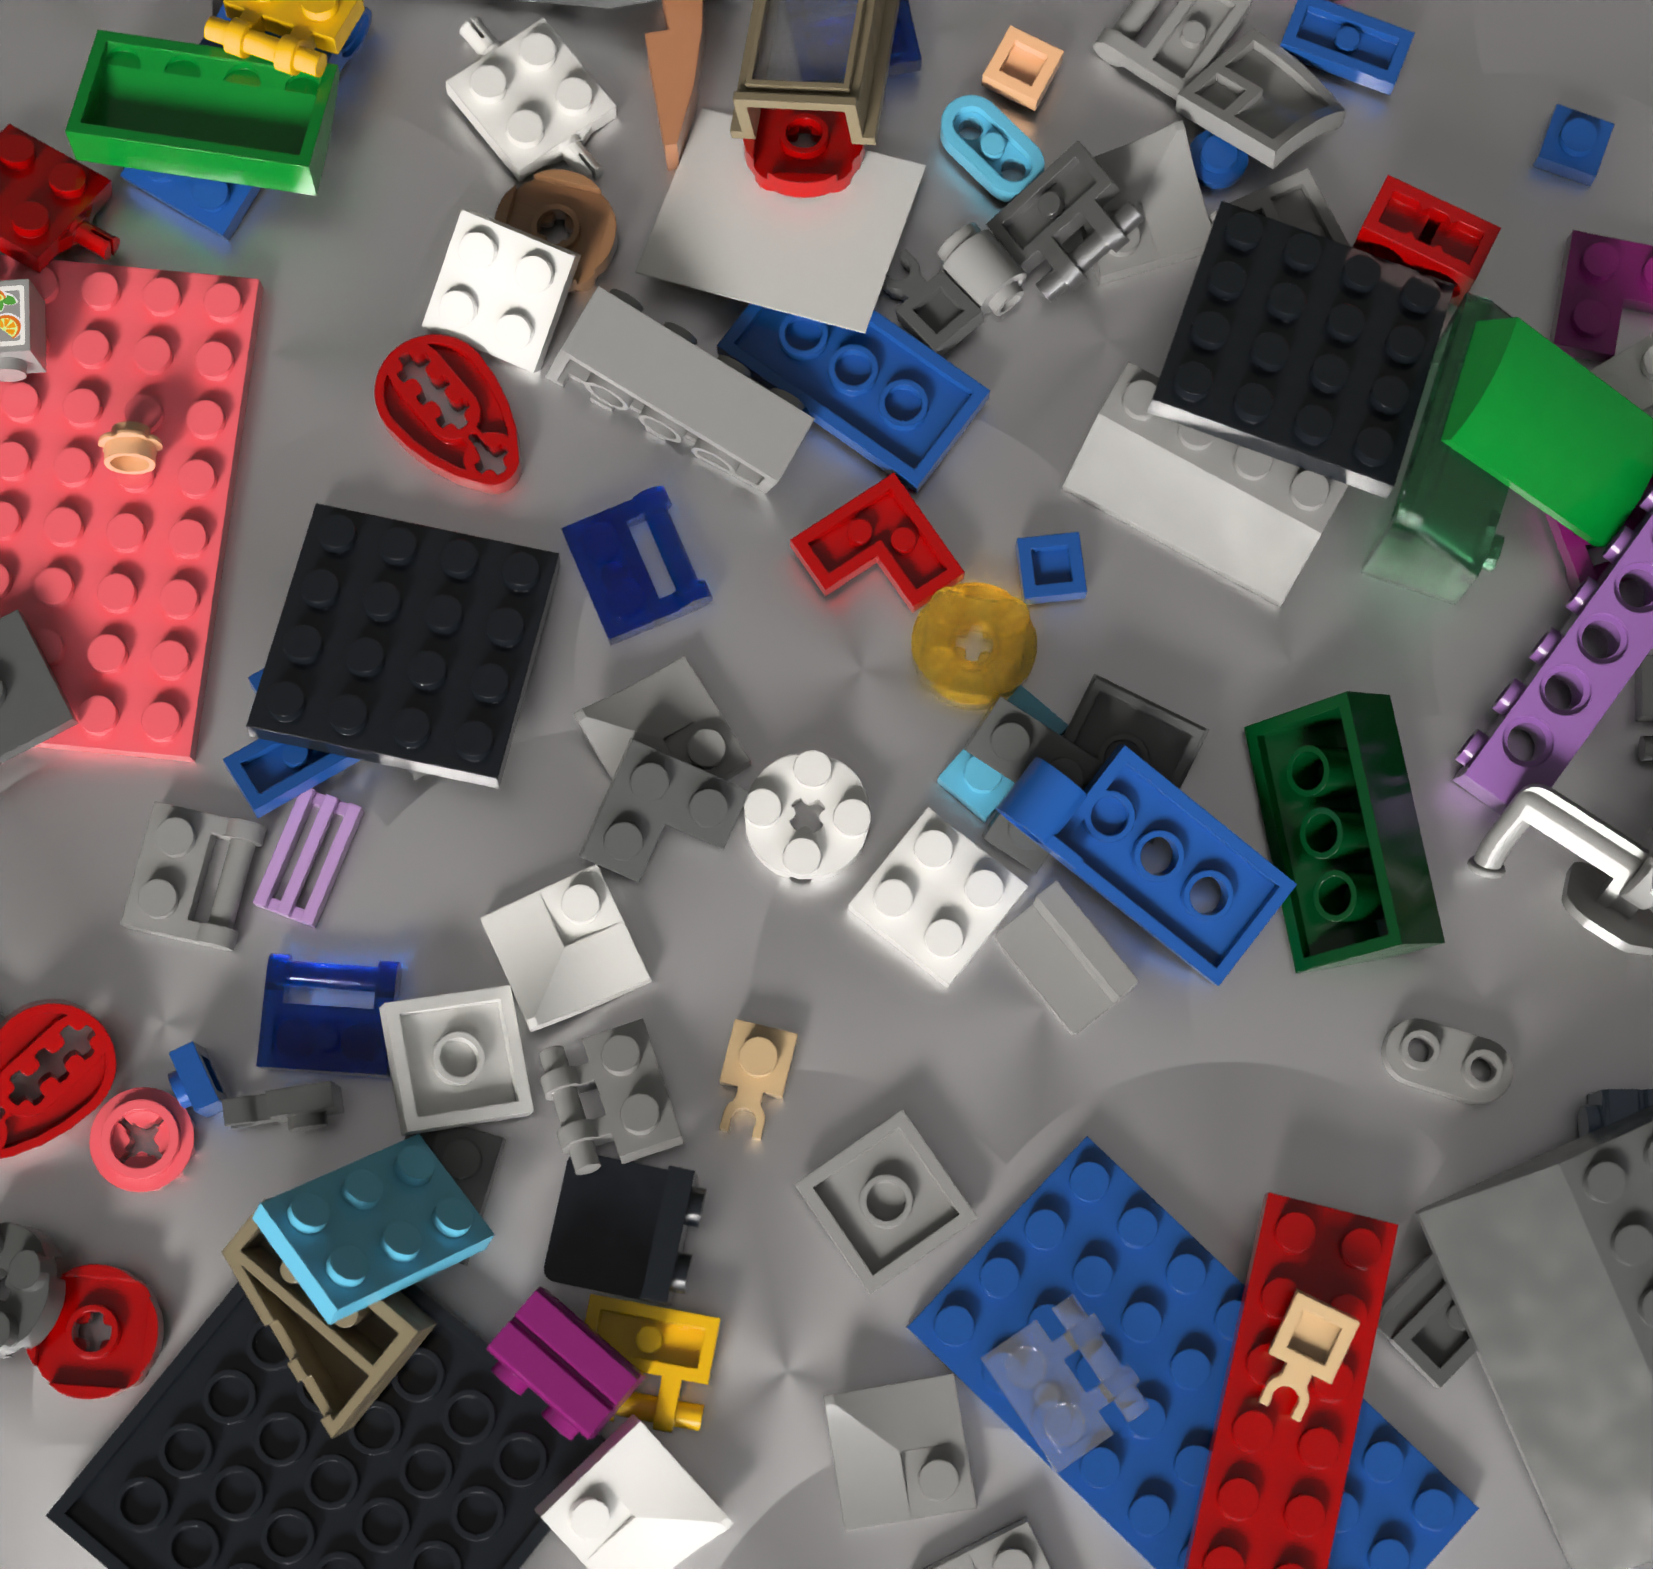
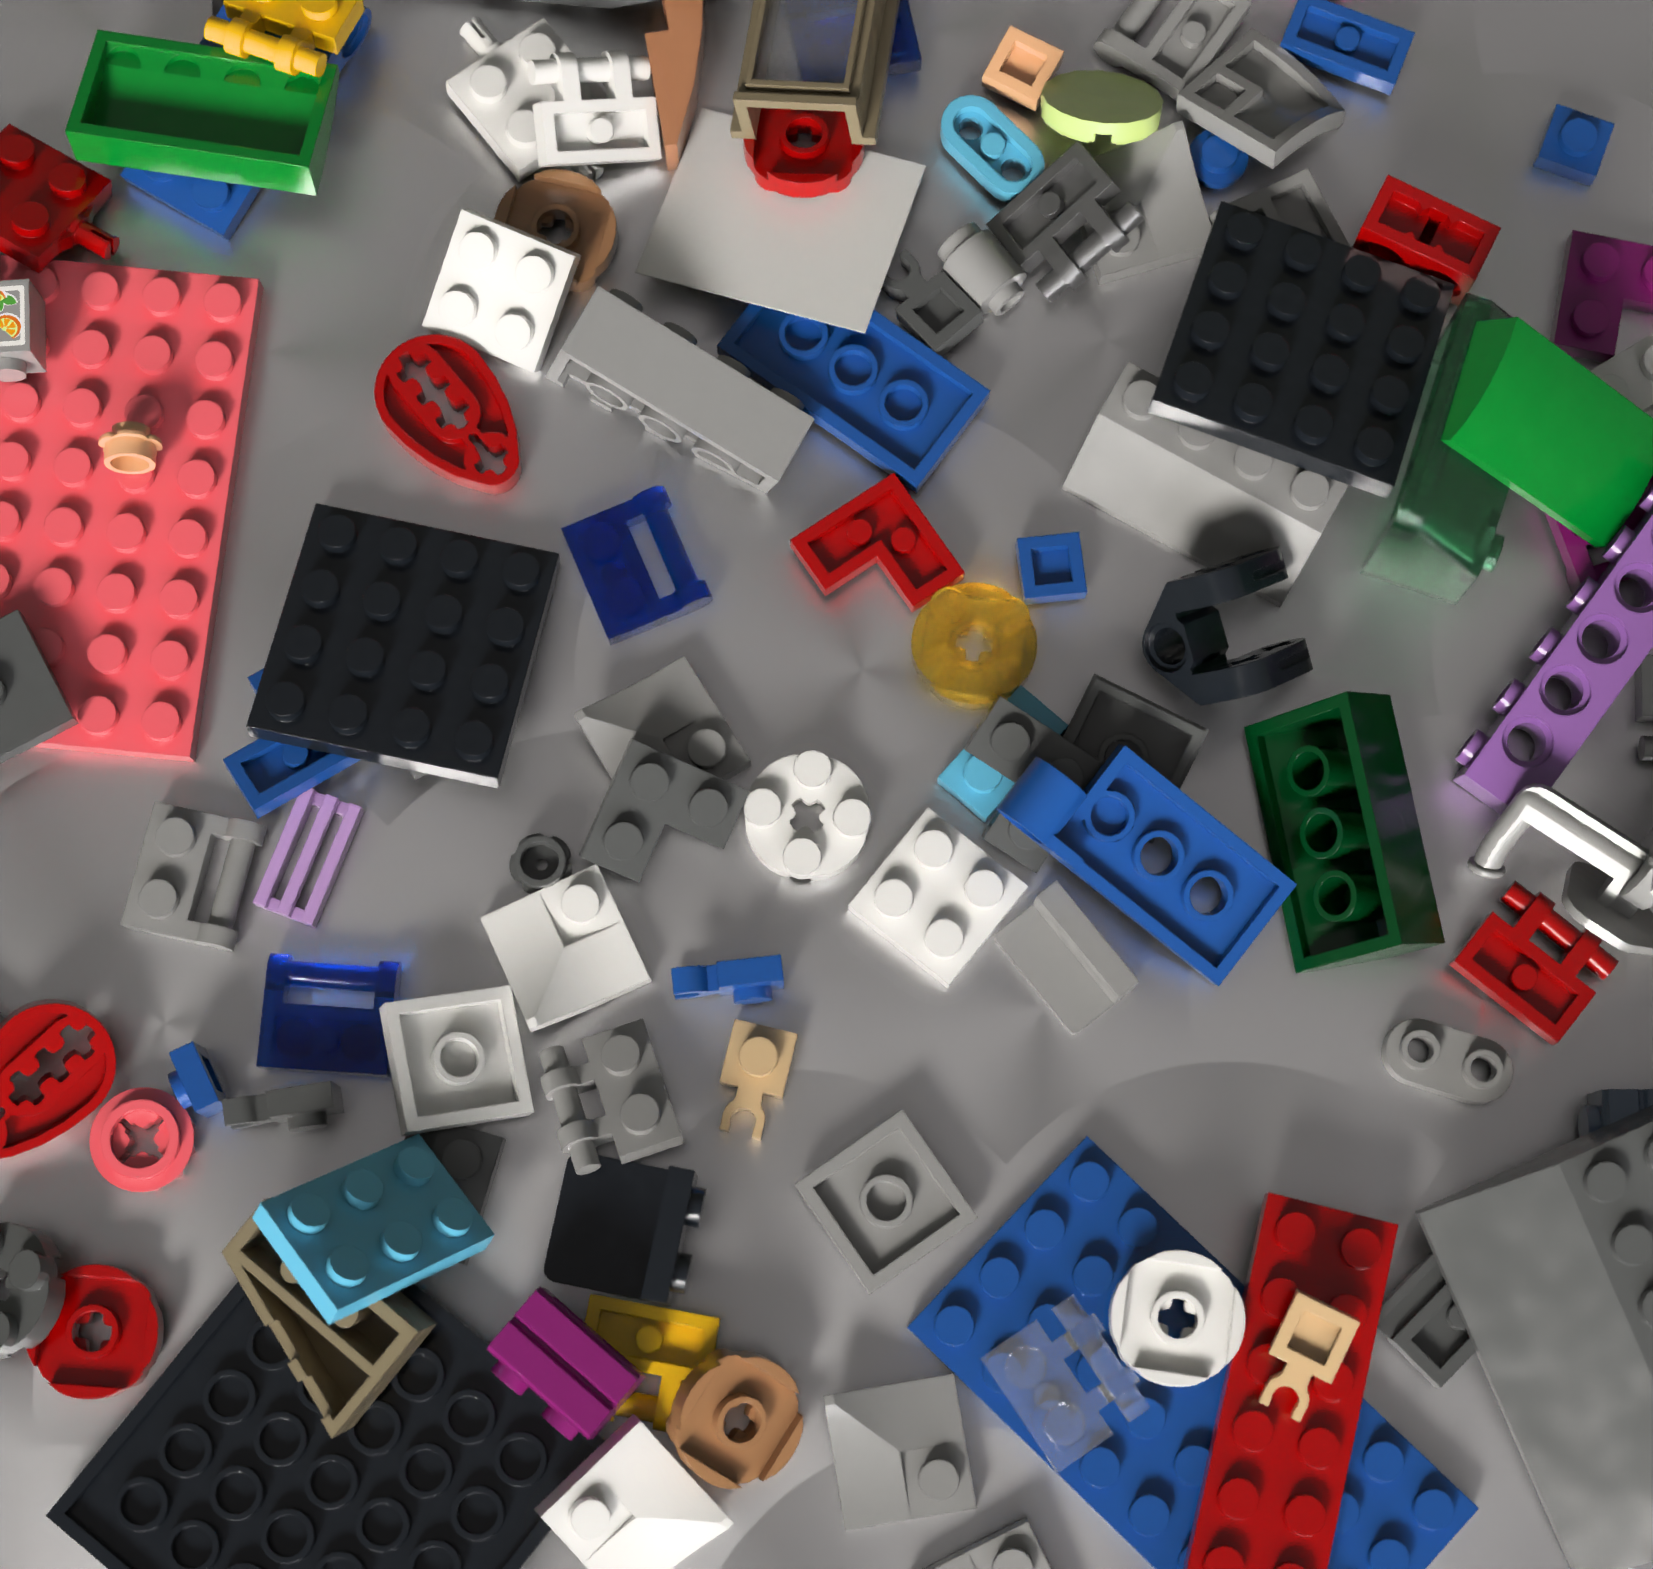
(538, 847): none -> dark grey plate
(594, 129): none -> white plate
(705, 1398): none -> medium nougat plate
(746, 979): none -> blue plate
(1101, 103): none -> yellowish green tile
(1189, 641): none -> black piece
(1206, 1295): none -> white plate
(1523, 976): none -> red plate

